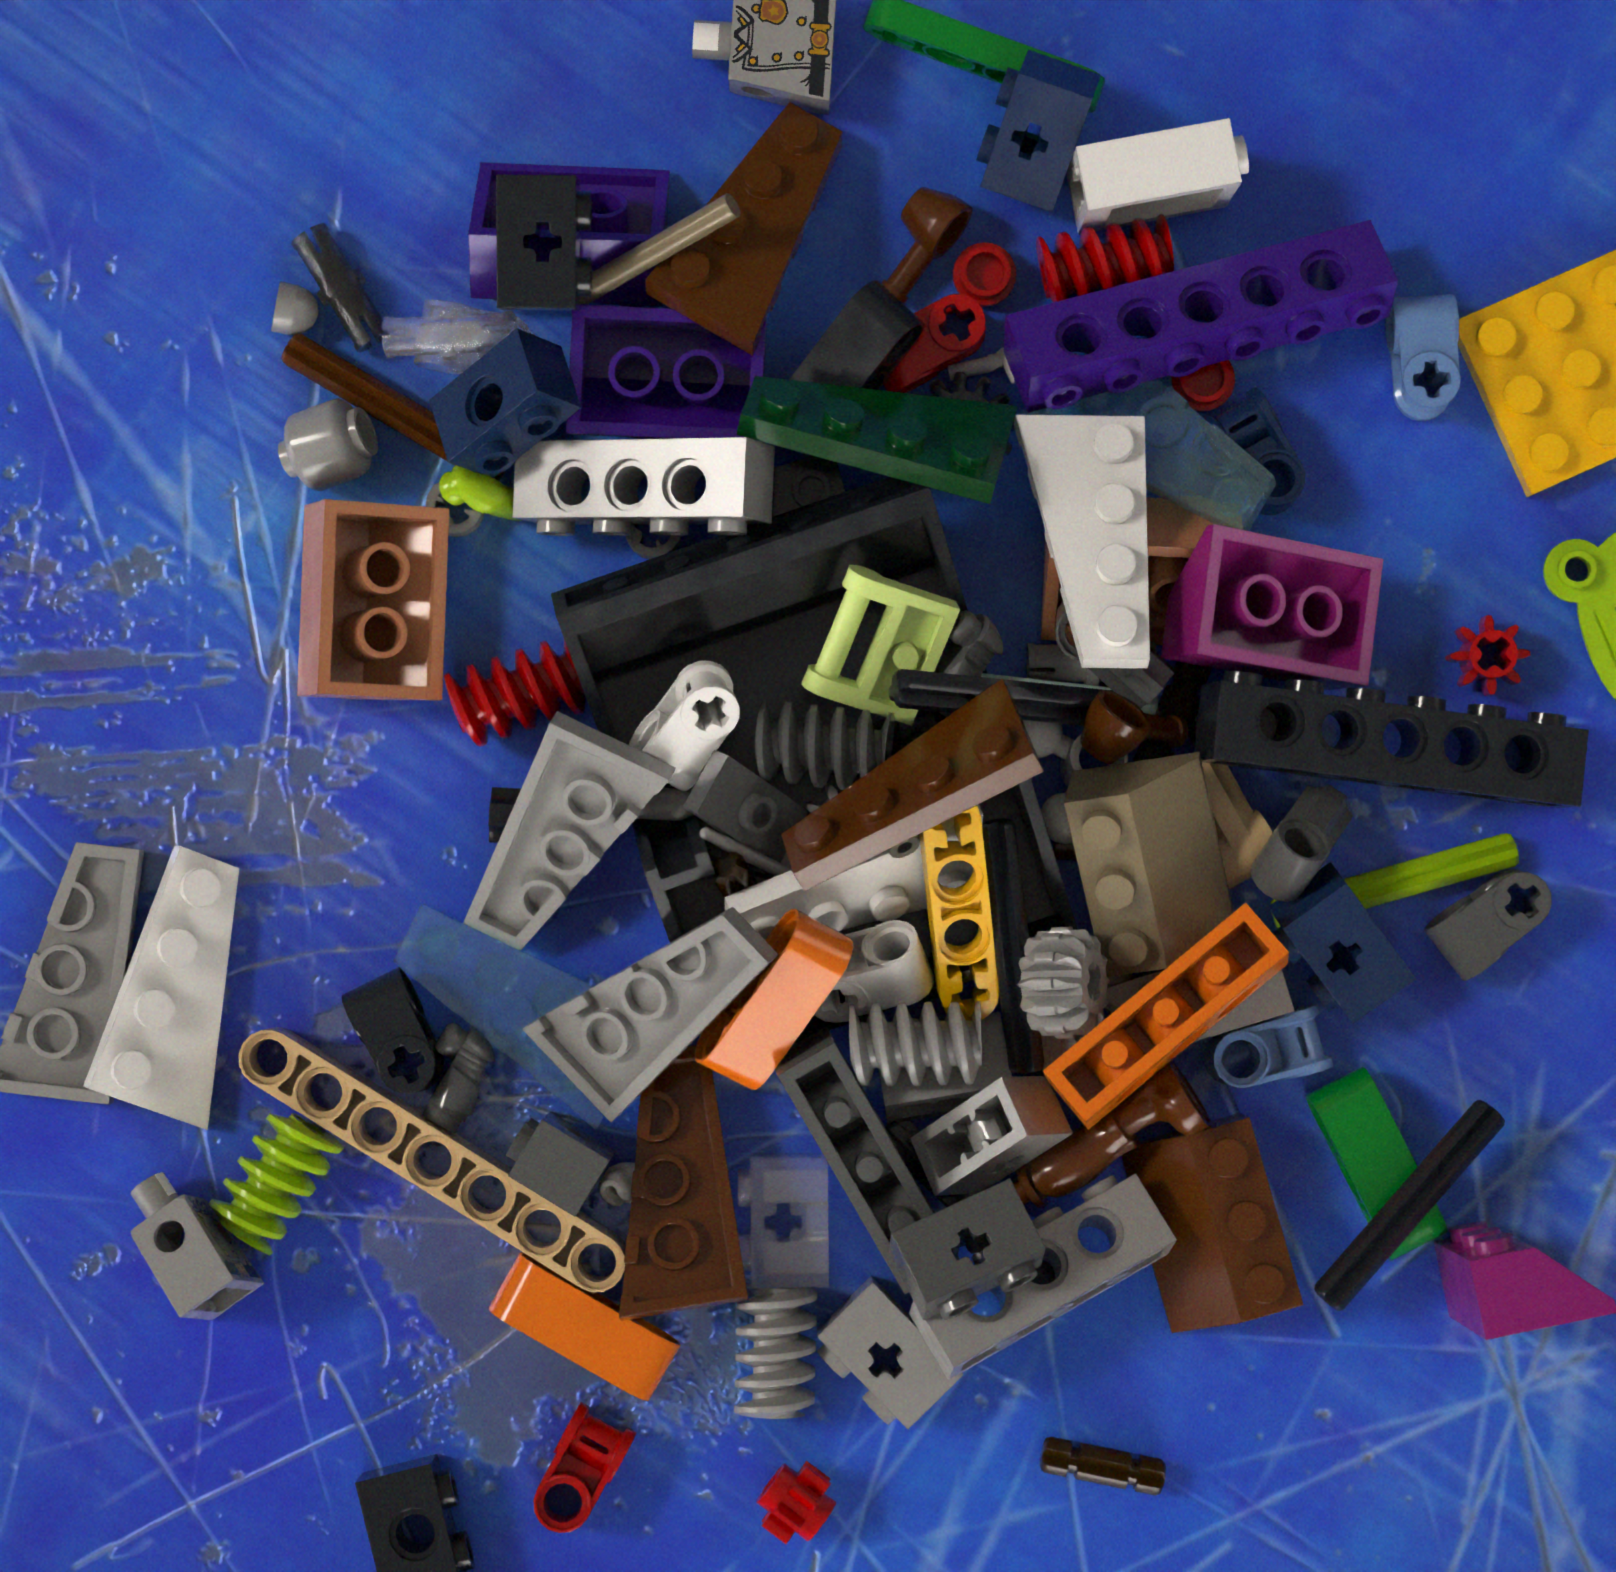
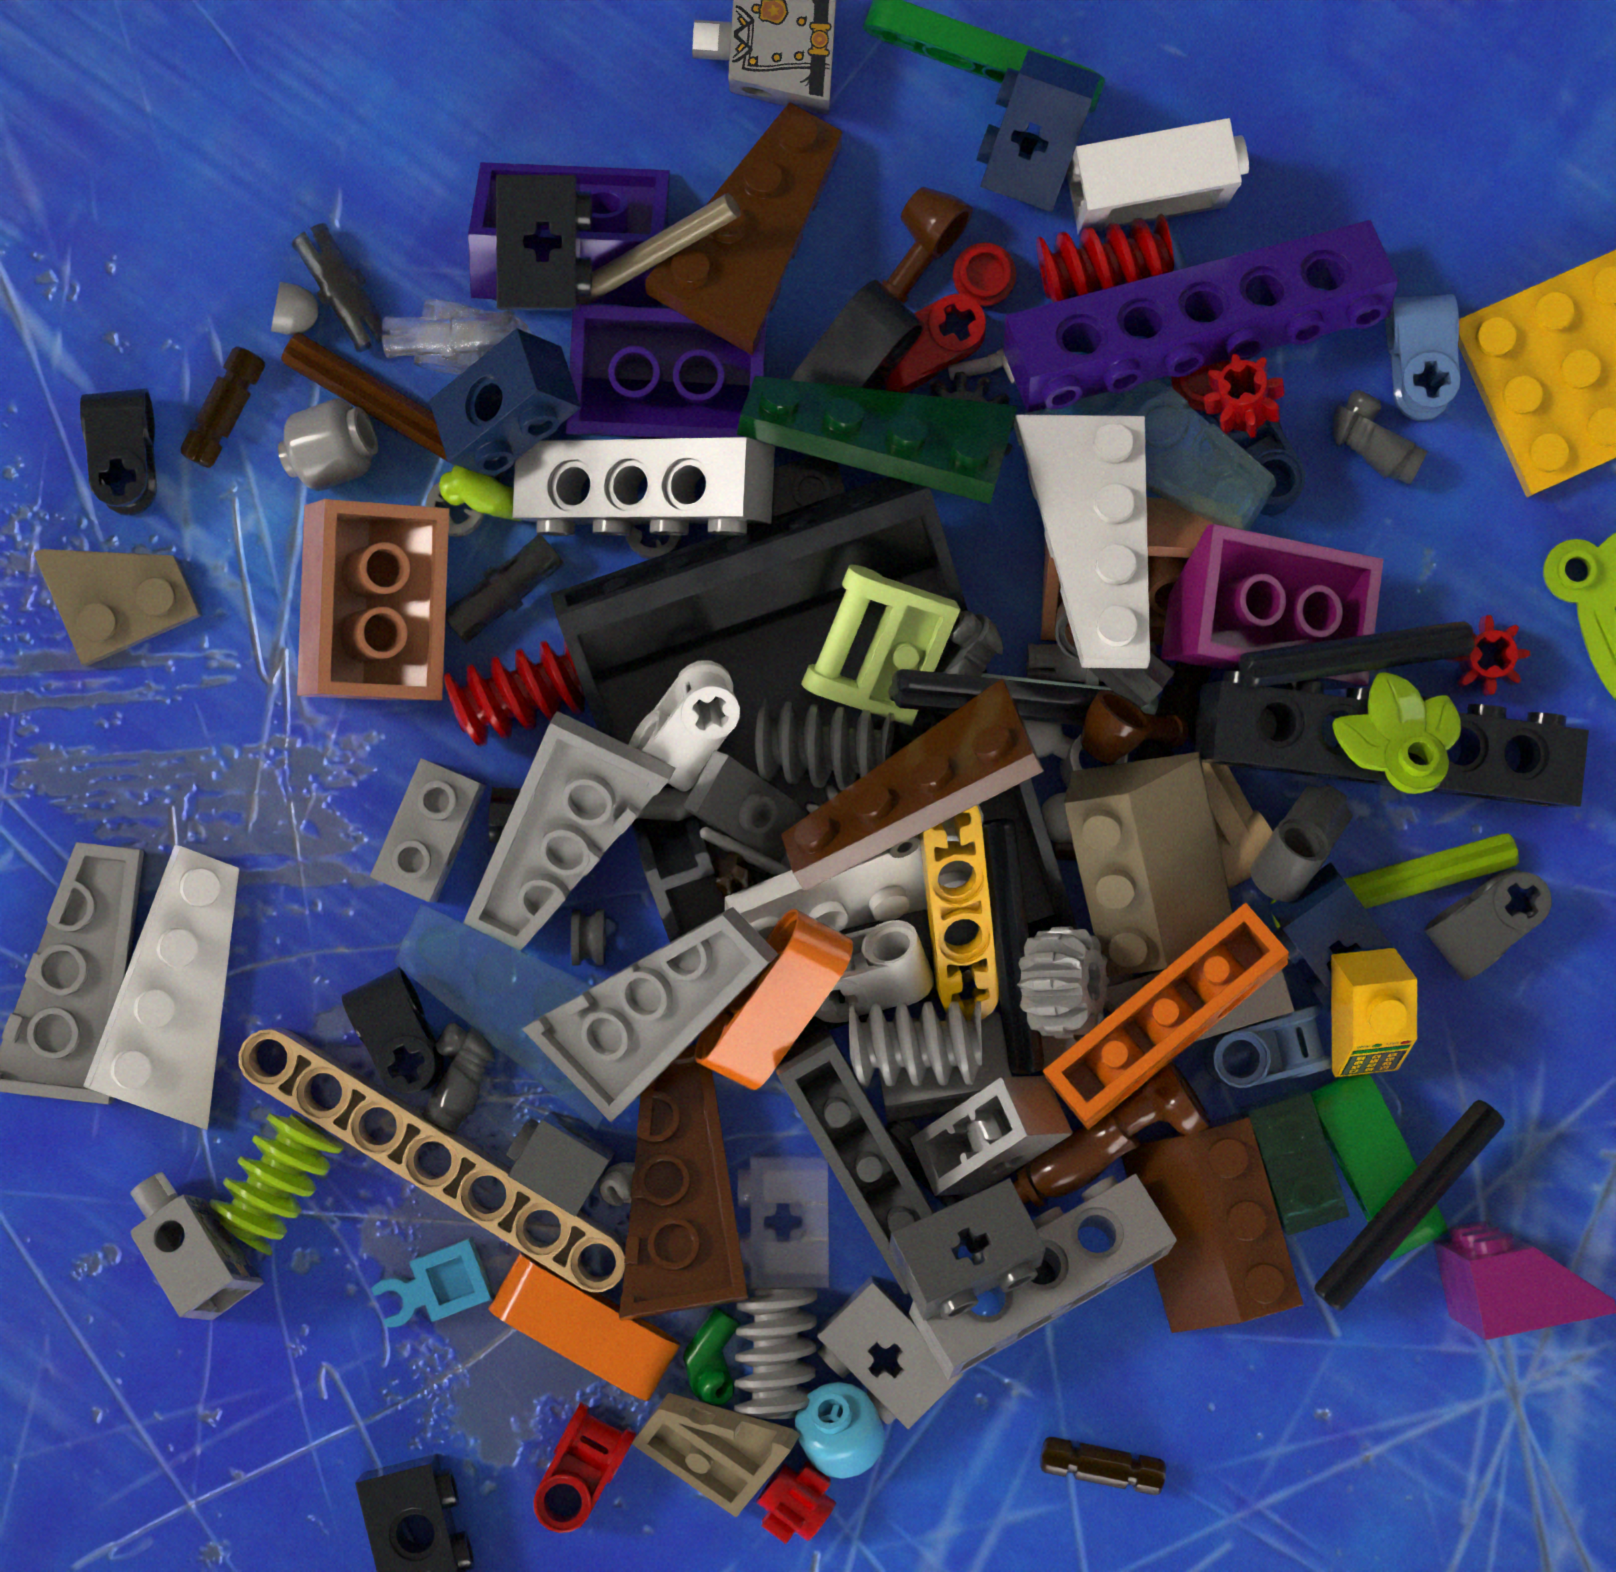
(116, 598): none -> dark tan wing
(120, 437): none -> black piece
(222, 407): none -> dark brown axle
(428, 831): none -> light grey brick
(443, 1282): none -> dark azure plate
(503, 588): none -> clear smoke pin
(588, 937): none -> dark grey bush
(705, 1359): none -> green arm
(715, 1448): none -> dark tan wing
(840, 1430): none -> medium azure head
(1239, 381): none -> red gear
(1296, 1161): none -> clear green brick
(1355, 654): none -> black axle
(1371, 1011): none -> yellow slope
(1383, 450): none -> dark grey arm
(1399, 725): none -> lime plate

